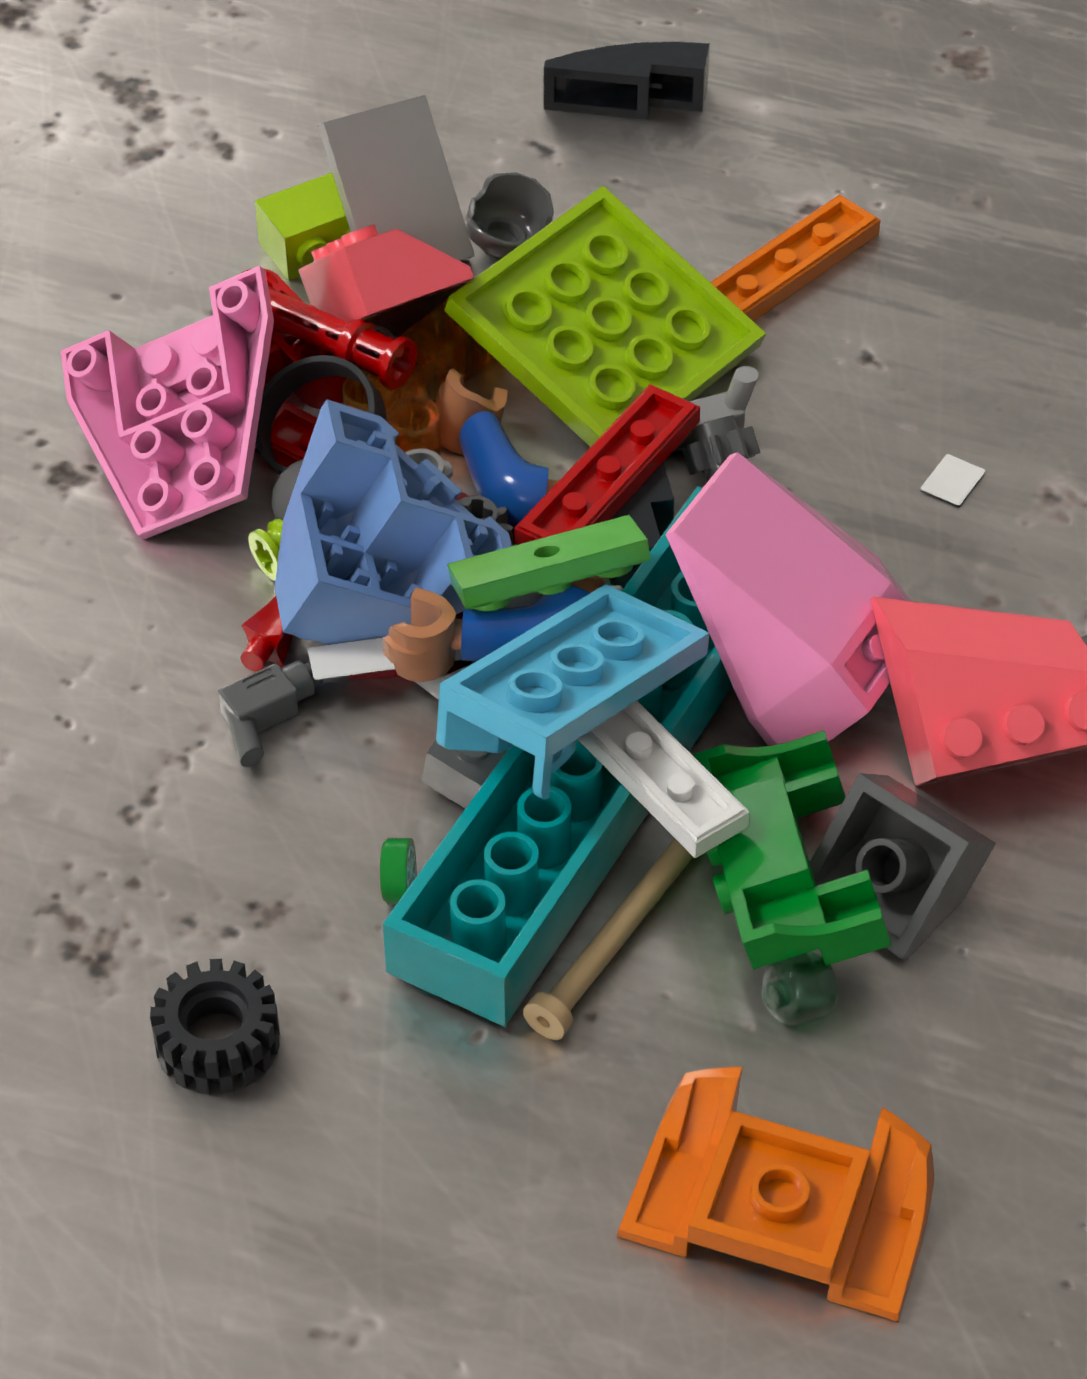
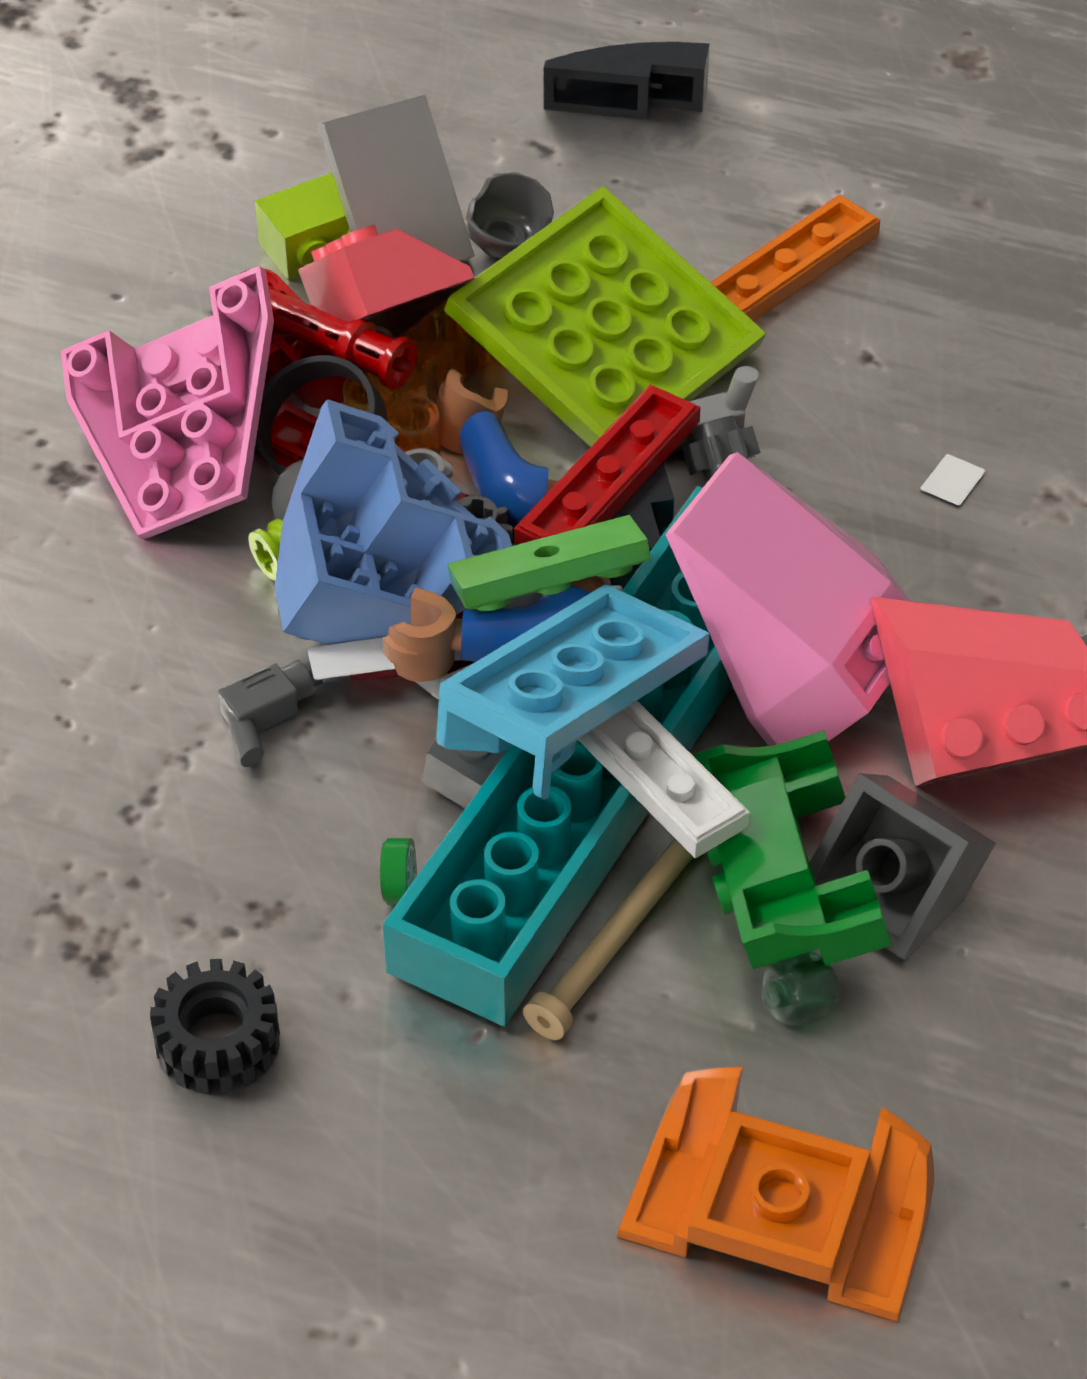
(265, 638): red piece -> none

